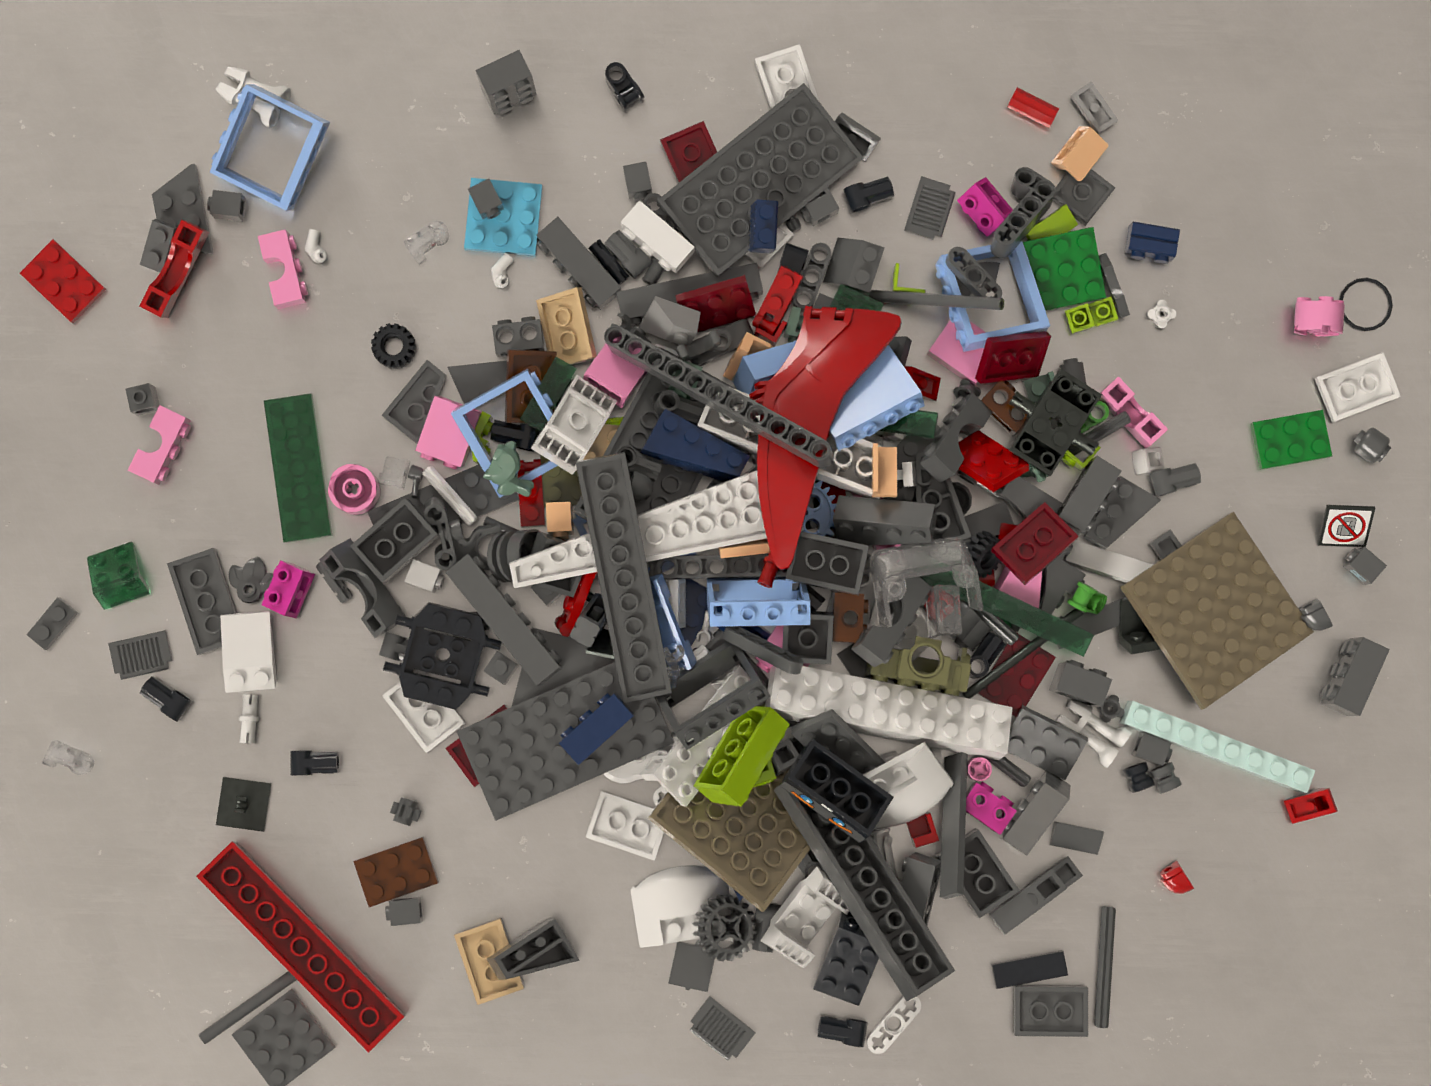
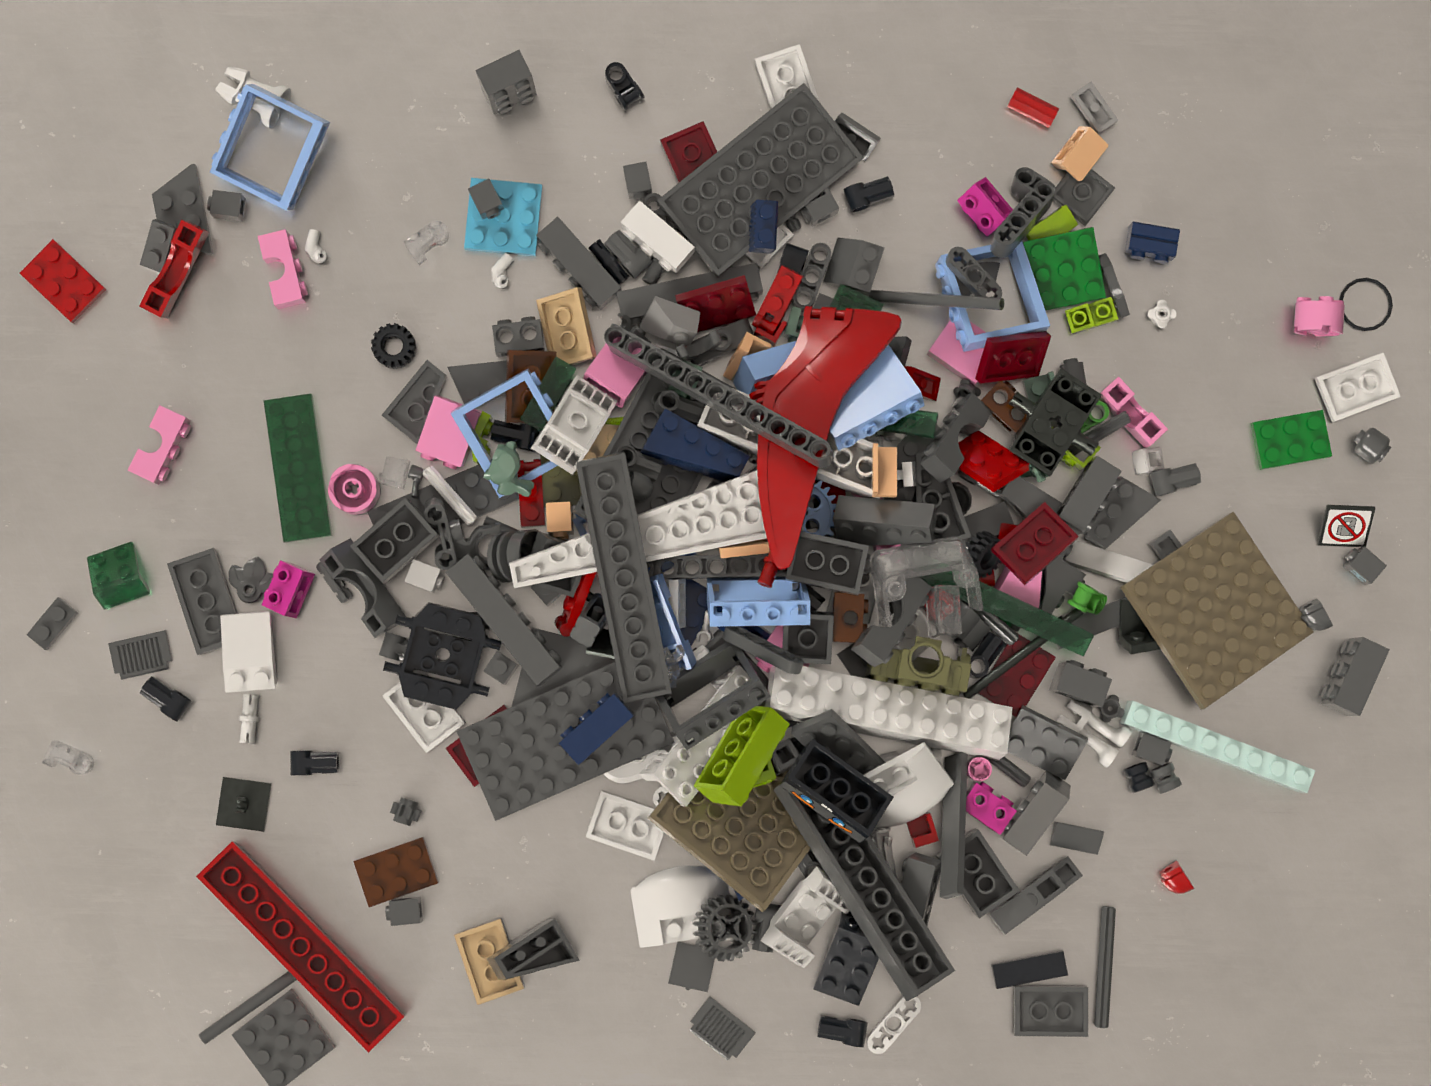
(142, 399): dark grey brick -> none
(902, 289): lime bracket -> none
(930, 208): dark grey window -> none
(1310, 805): red slope -> none

